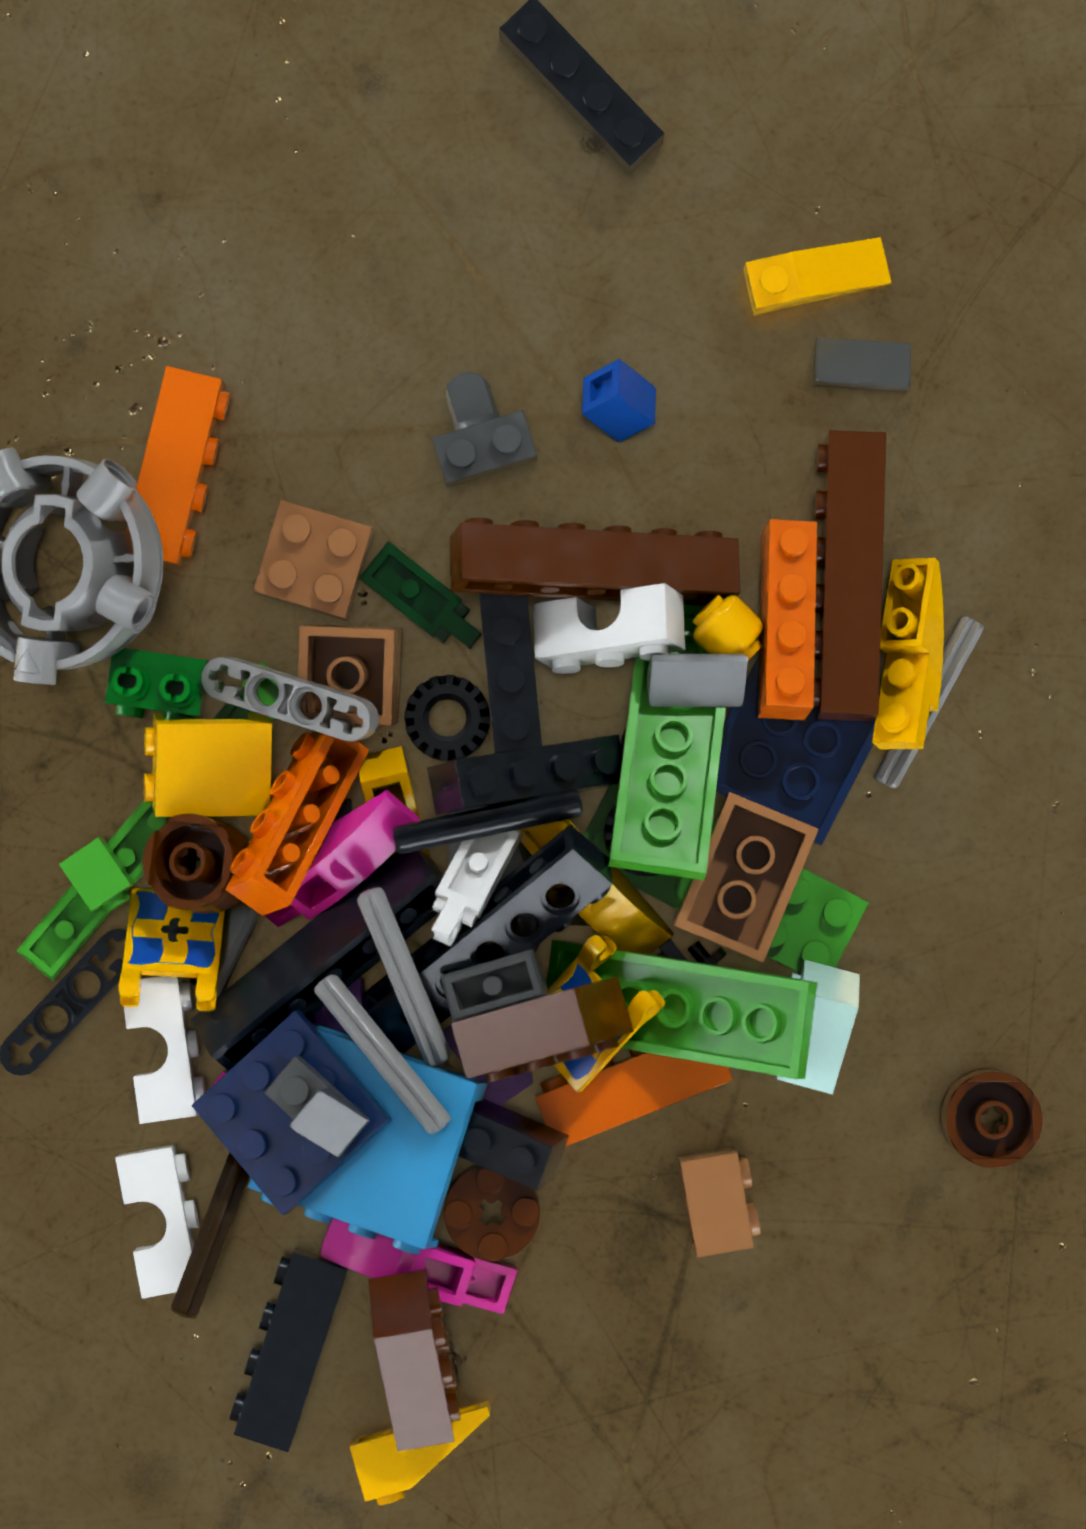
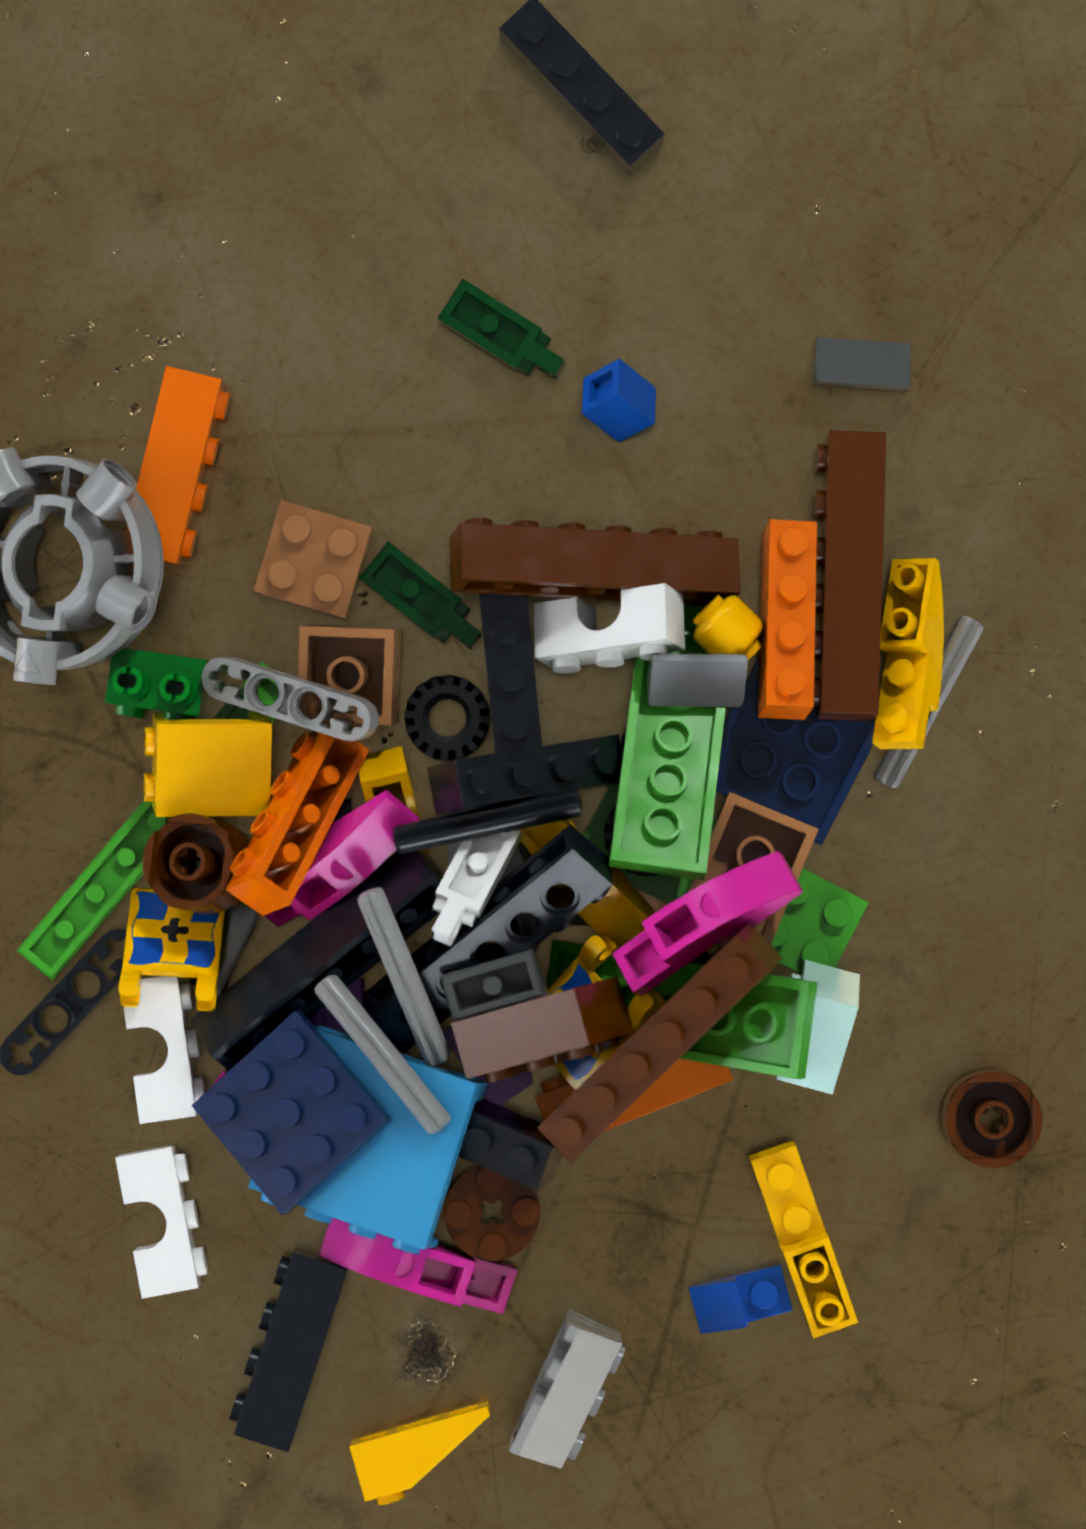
(98, 876): bright green brick -> none
(210, 1239): dark brown axle -> none
(316, 1107): slope -> none
(411, 1359): brick -> none
(481, 438): dark grey brick -> none
(499, 330): none -> dark green hinge
(567, 1391): none -> light grey wedge
(660, 1042): none -> reddish brown brick
(704, 918): none -> dark pink slope
(717, 1201): medium nougat brick -> none
(740, 1299): none -> blue slope
(803, 1239): none -> yellow slope
(815, 274): yellow slope -> none

